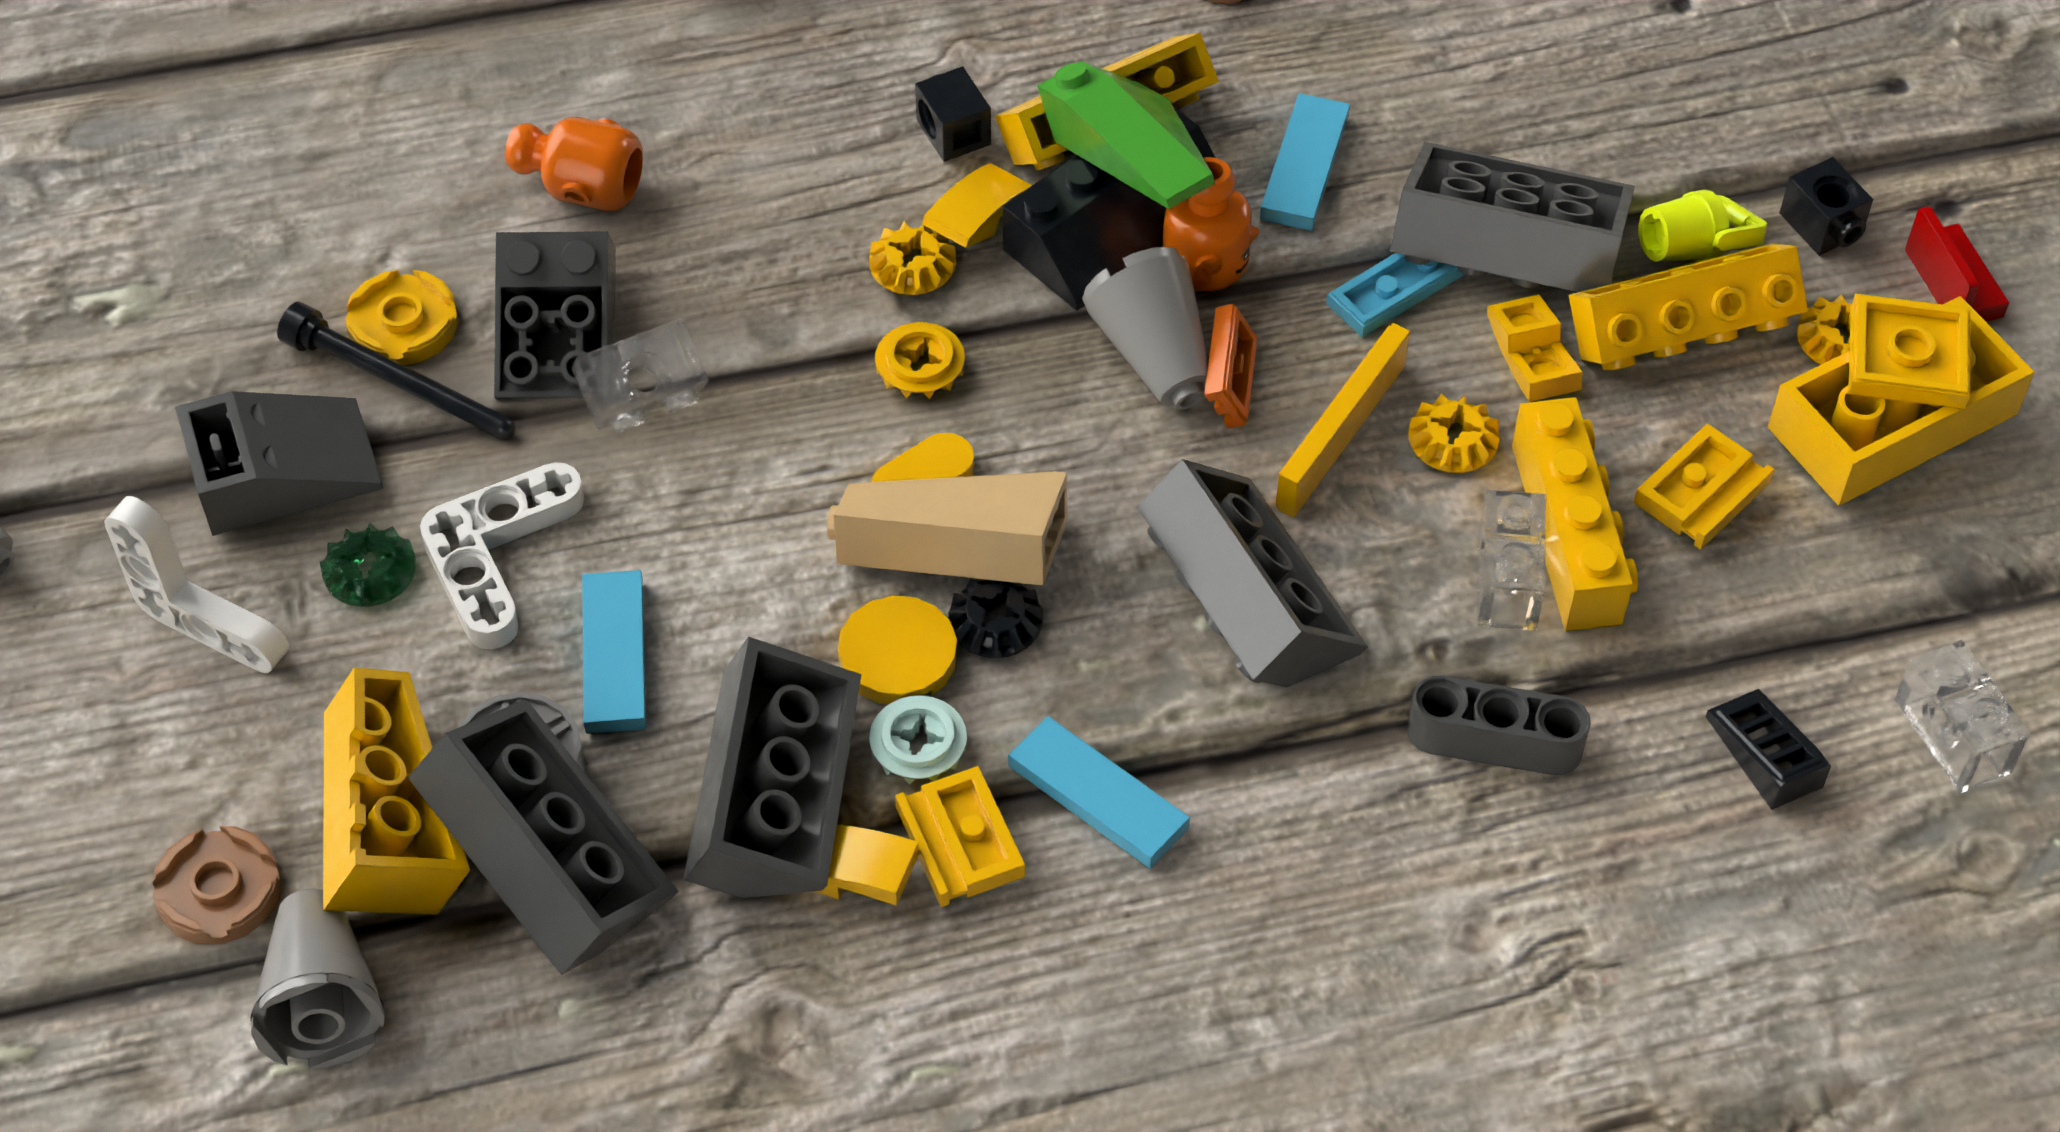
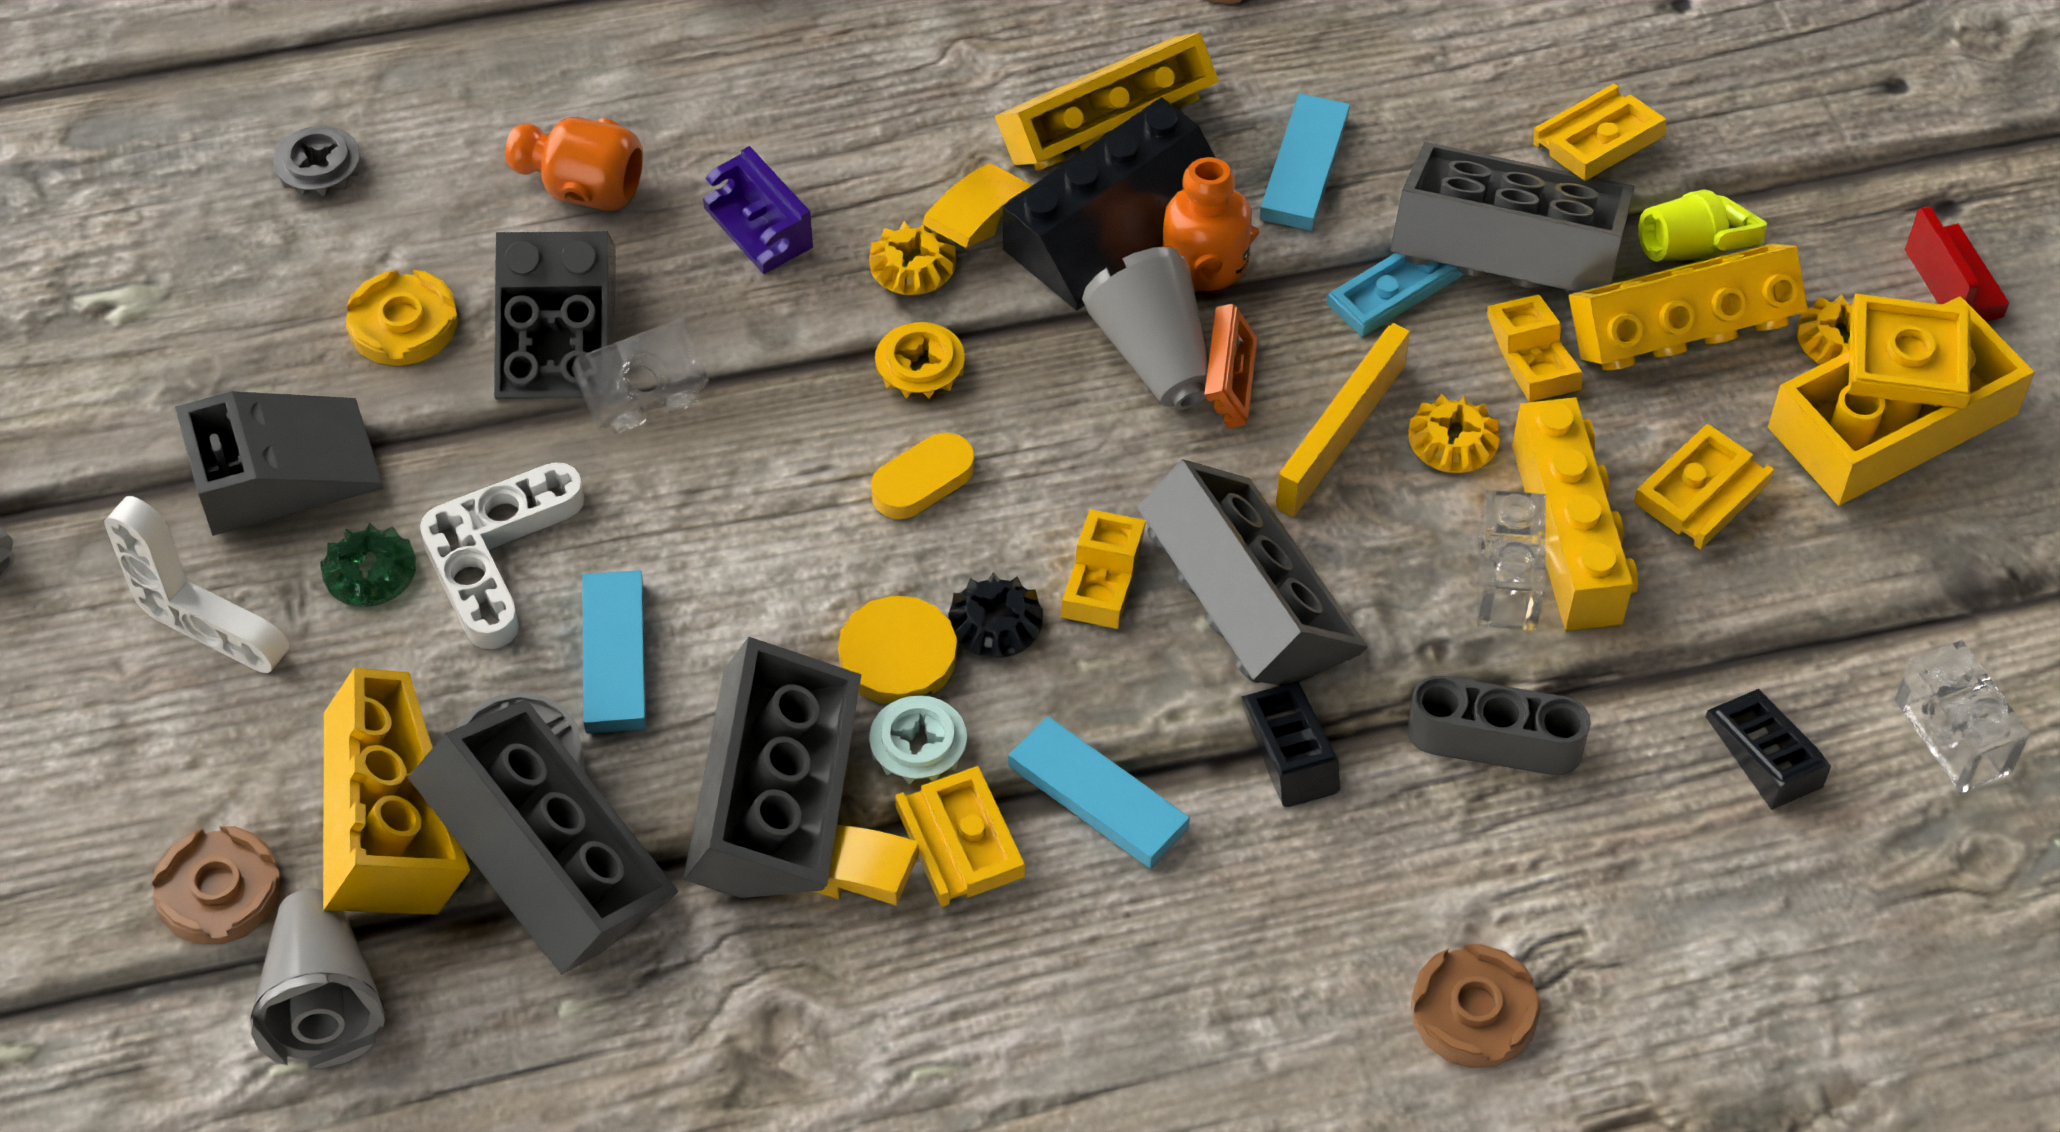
(306, 329): black piece -> none
(322, 145): none -> flat silver gear
(759, 211): none -> dark purple hinge
(953, 113): black brick -> none
(954, 525): tan slope -> none
(1103, 569): none -> yellow slope
(1124, 132): bright green wedge -> none
(1301, 776): none -> black slope
(1475, 1006): none -> medium nougat tile
(1599, 132): none -> yellow plate
(1826, 206): black brick -> none

